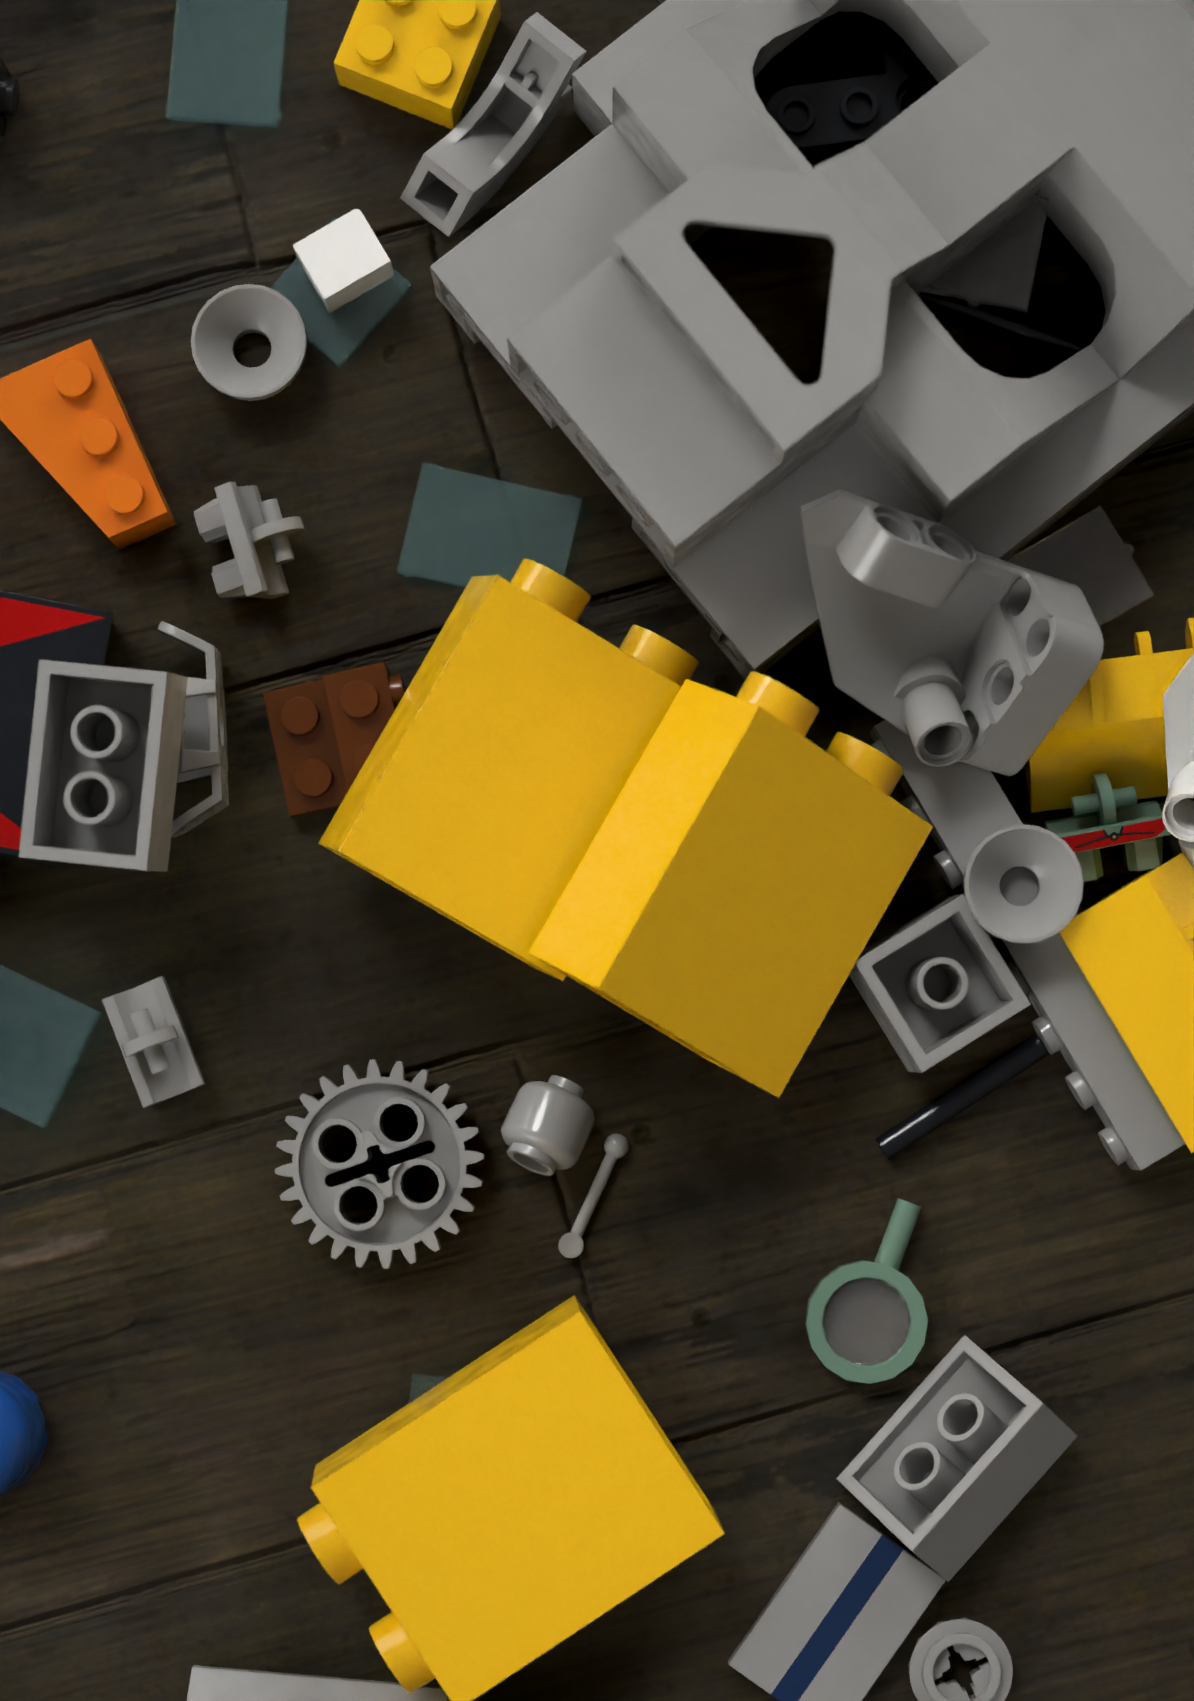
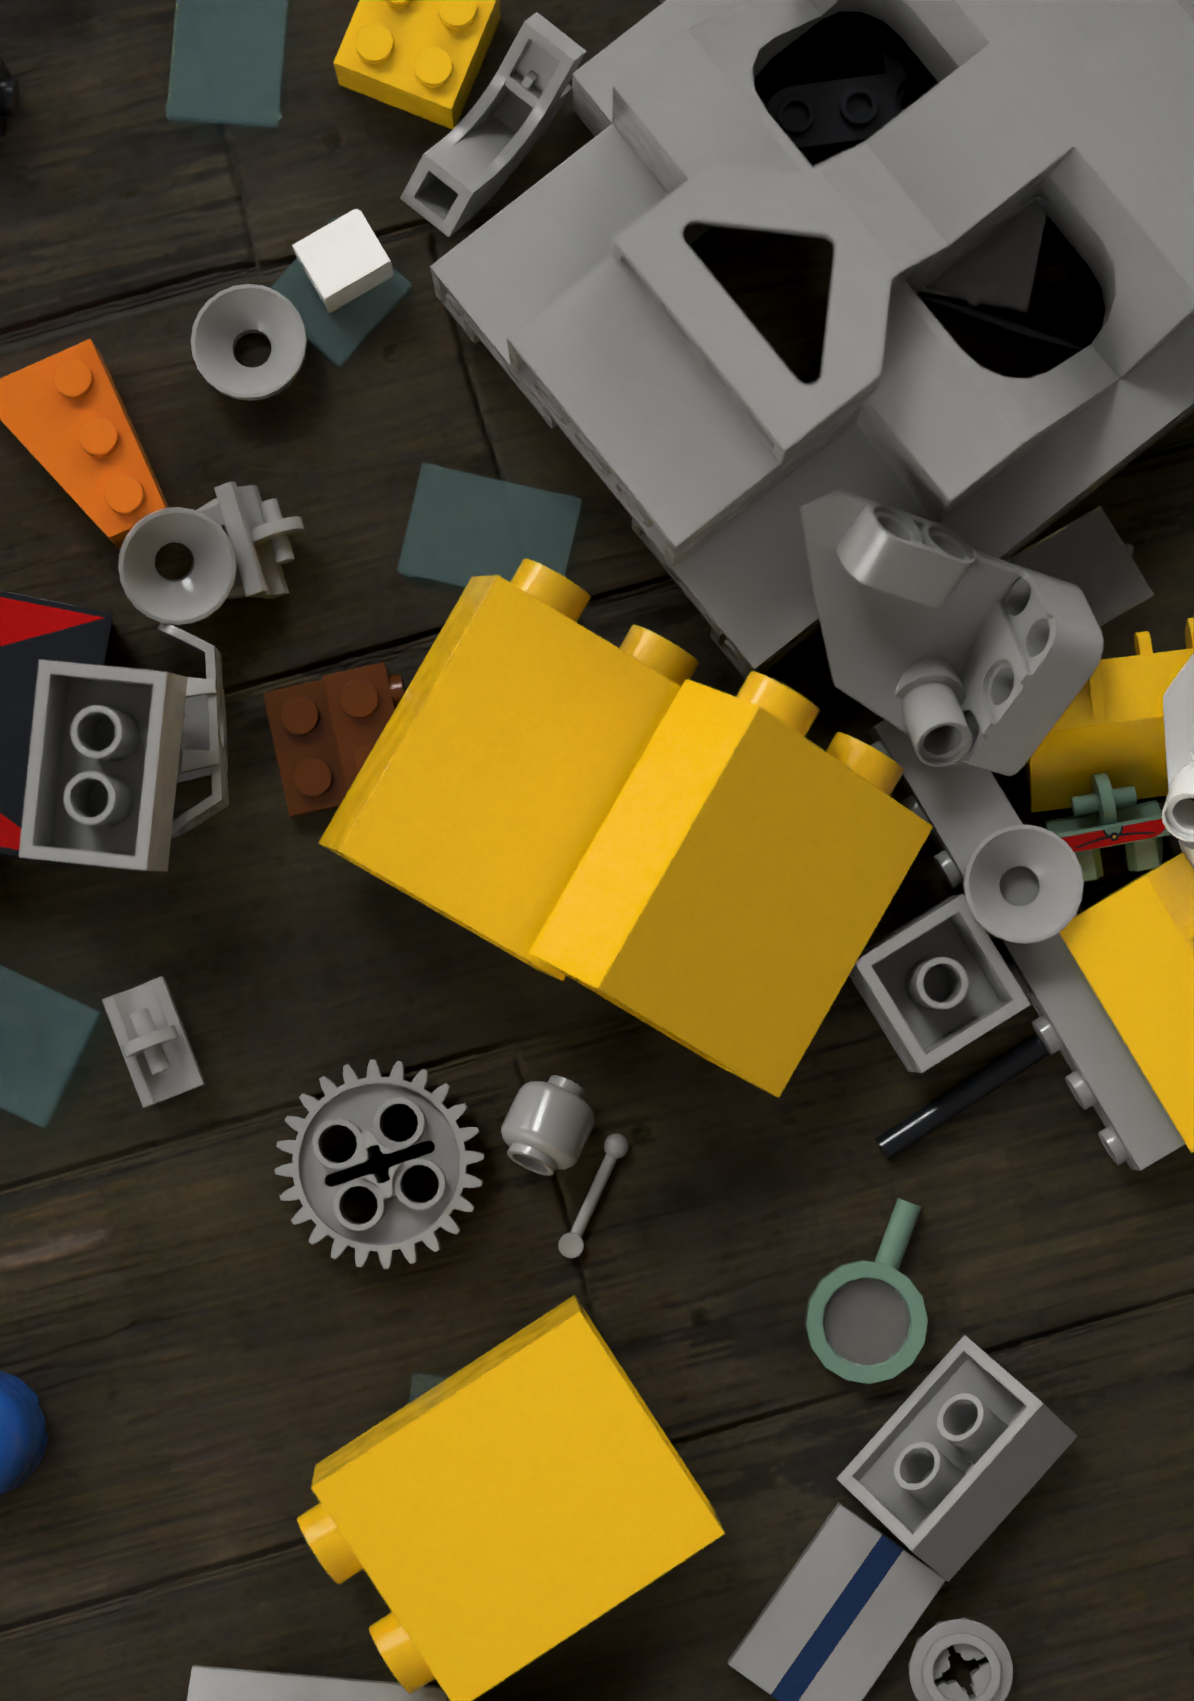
(198, 591): none -> light grey piece

